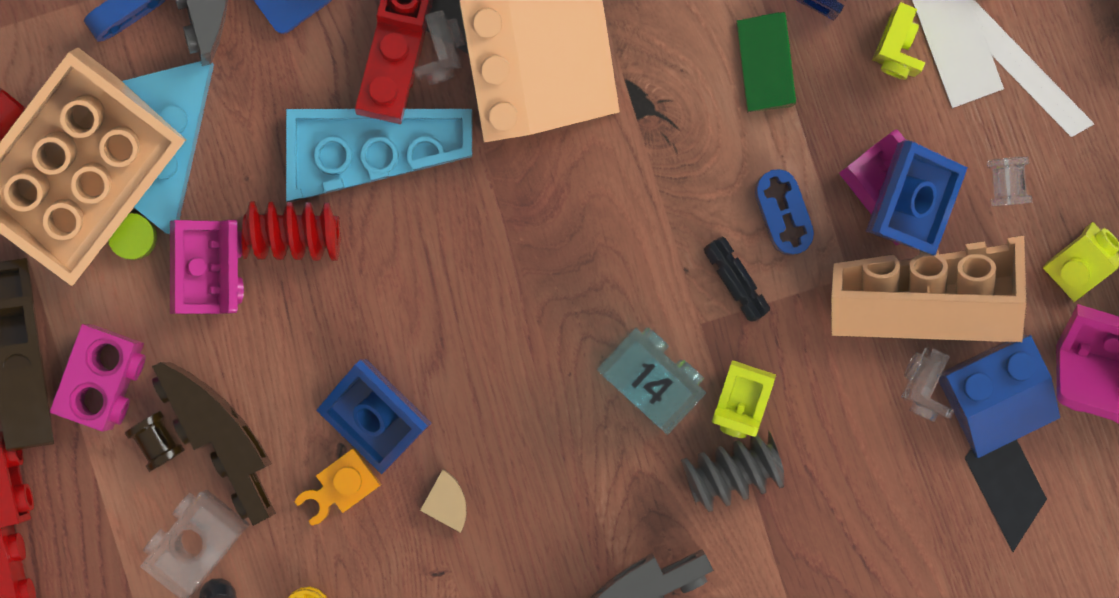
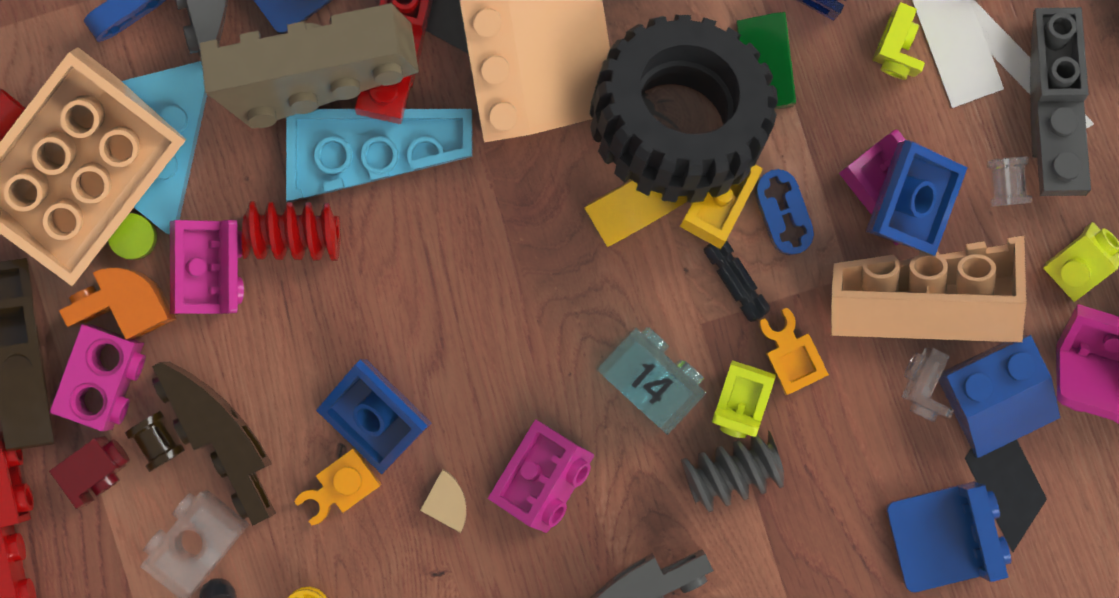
(90, 470): none -> dark red brick
(131, 297): none -> orange brick
(309, 64): none -> dark tan wedge
(446, 38): clear bracket -> none
(541, 477): none -> dark pink bracket
(627, 211): none -> yellow slope
(697, 58): none -> black tyre
(716, 216): none -> yellow slope
(794, 359): none -> light orange plate
(948, 537): none -> blue bracket
(1058, 100): none -> dark grey slope

